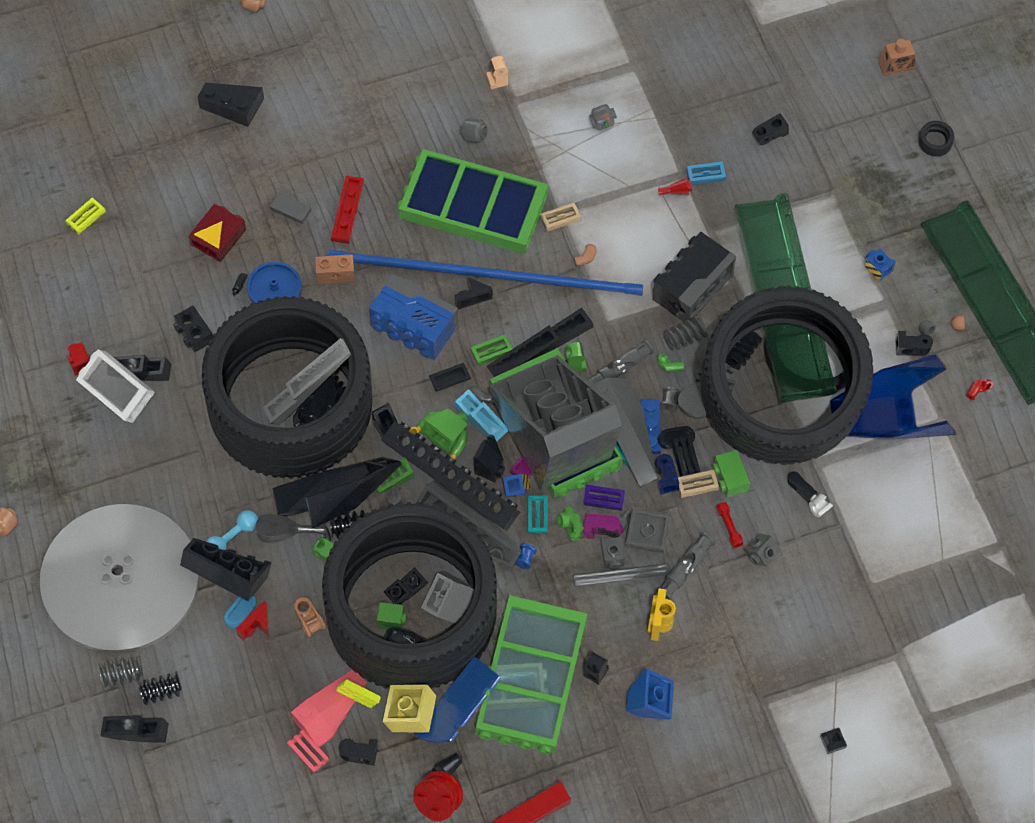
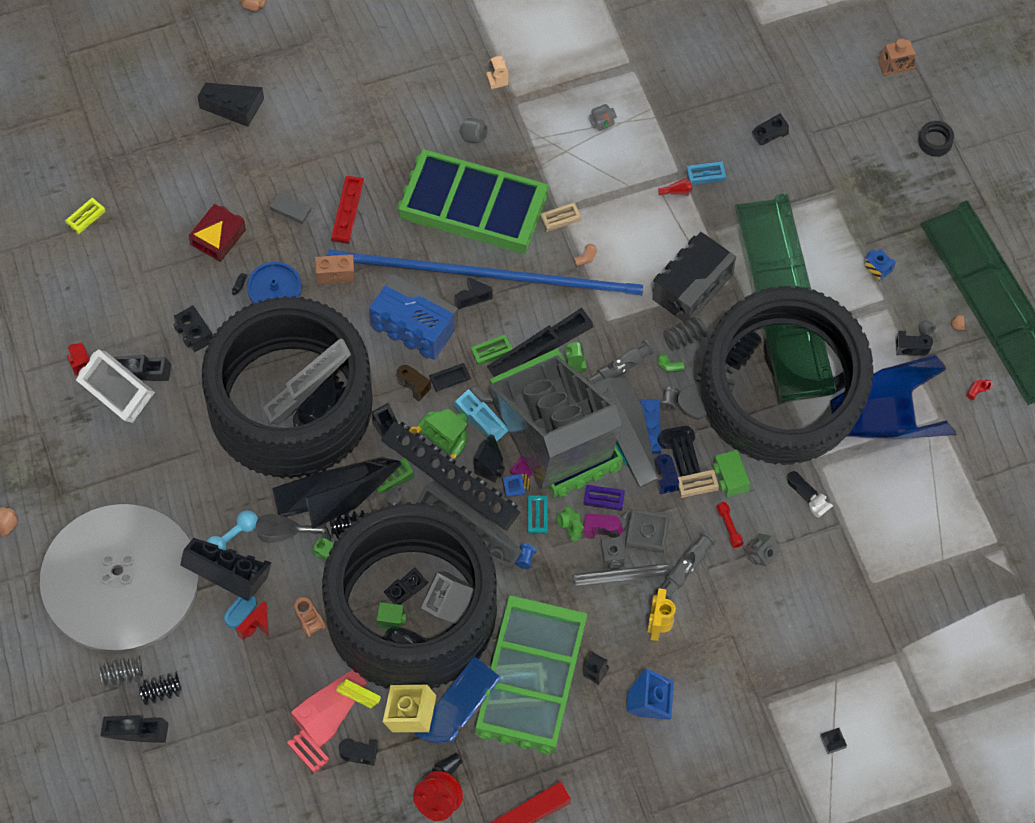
(413, 380): none -> dark brown leg

